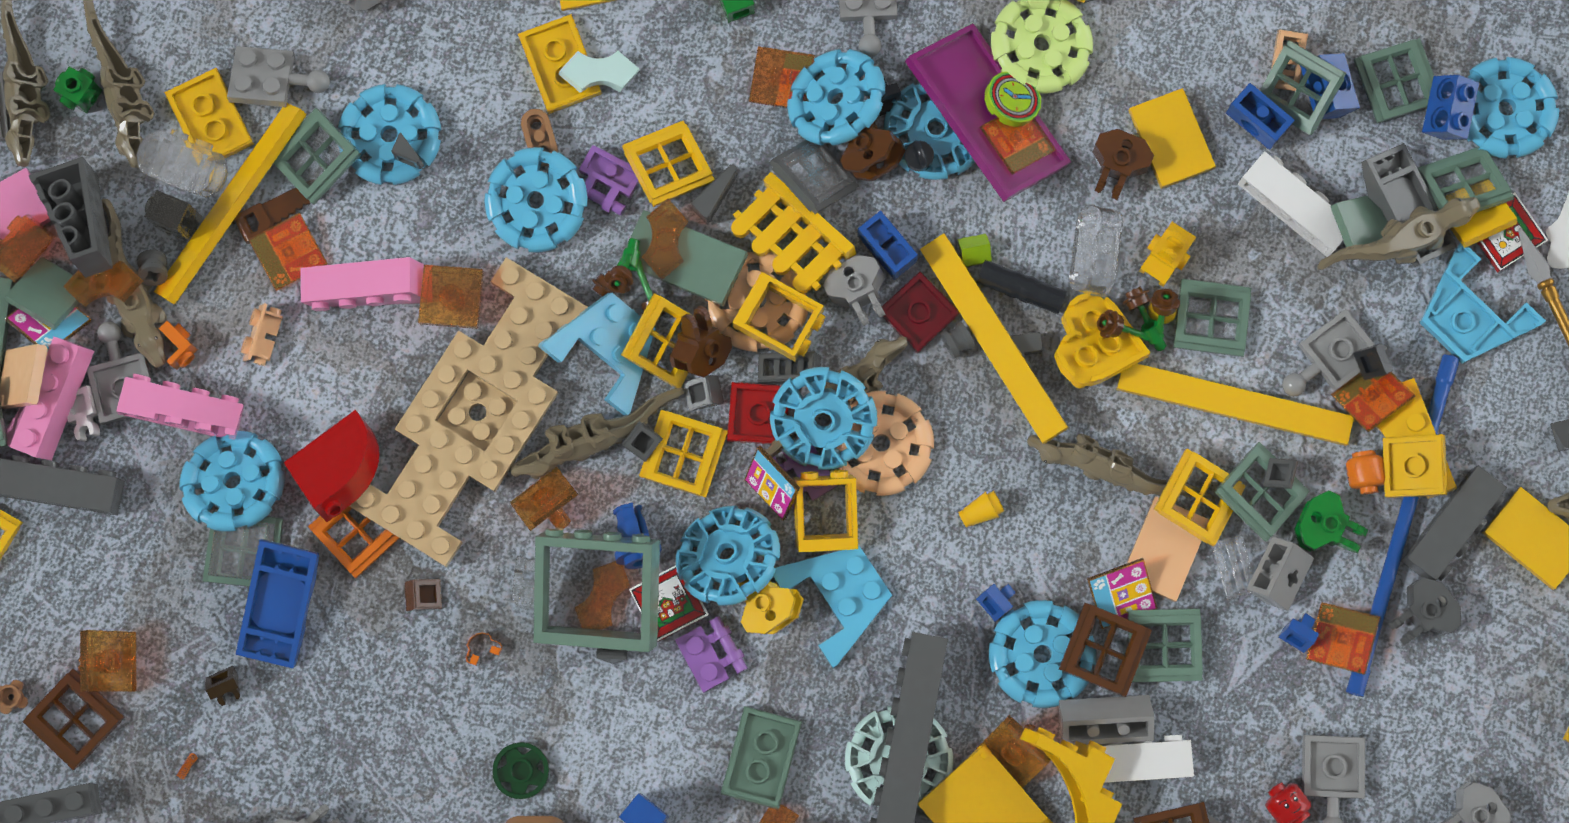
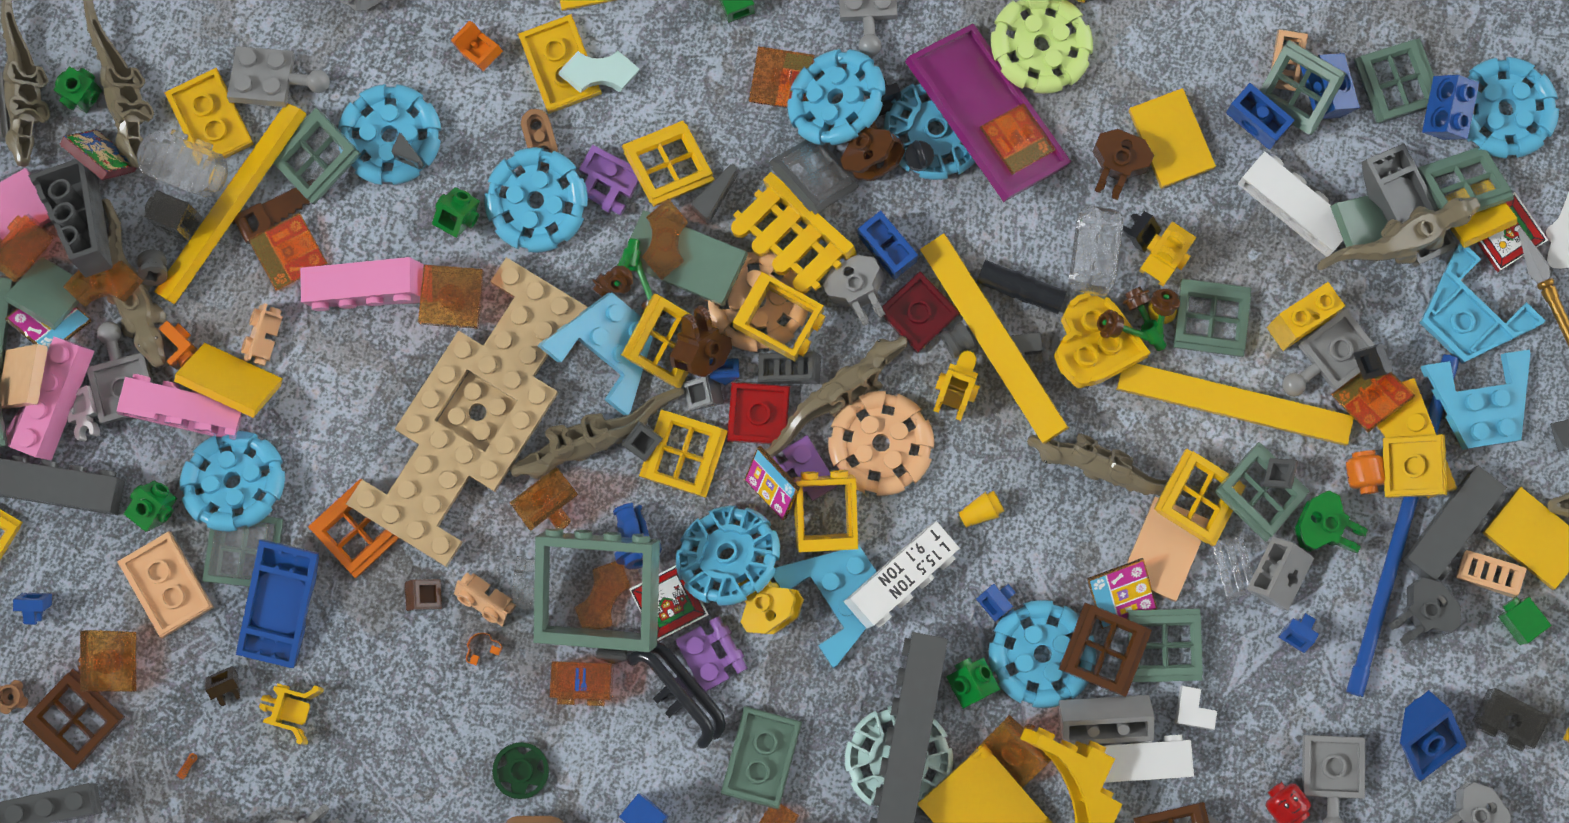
(32, 606): none -> blue tile
(97, 154): none -> tile
(150, 505): none -> green brick
(165, 584): none -> light nougat tile
(228, 380): none -> yellow tile
(289, 709): none -> yellow piece
(336, 465): red brick -> none
(456, 212): none -> green brick
(472, 591): none -> light nougat hinge
(476, 46): none -> orange bracket
(581, 682): none -> clear orange brick
(684, 688): none -> black piece
(727, 372): none -> blue slope
(828, 402): medium azure plate -> none
(901, 575): none -> white brick
(958, 384): none -> yellow hinge
(972, 681): none -> green brick
(975, 249): lime slope -> none
(1012, 100): tile -> none
(1142, 231): none -> black tile
(1190, 714): none -> white piece
(1305, 316): none -> yellow window
(1343, 638): clear orange piece -> none
(1429, 735): none -> blue slope
(1487, 413): none -> medium azure wing
(1487, 583): none -> light nougat slope
(1523, 619): none -> green brick
(1528, 720): none -> clear smoke brick

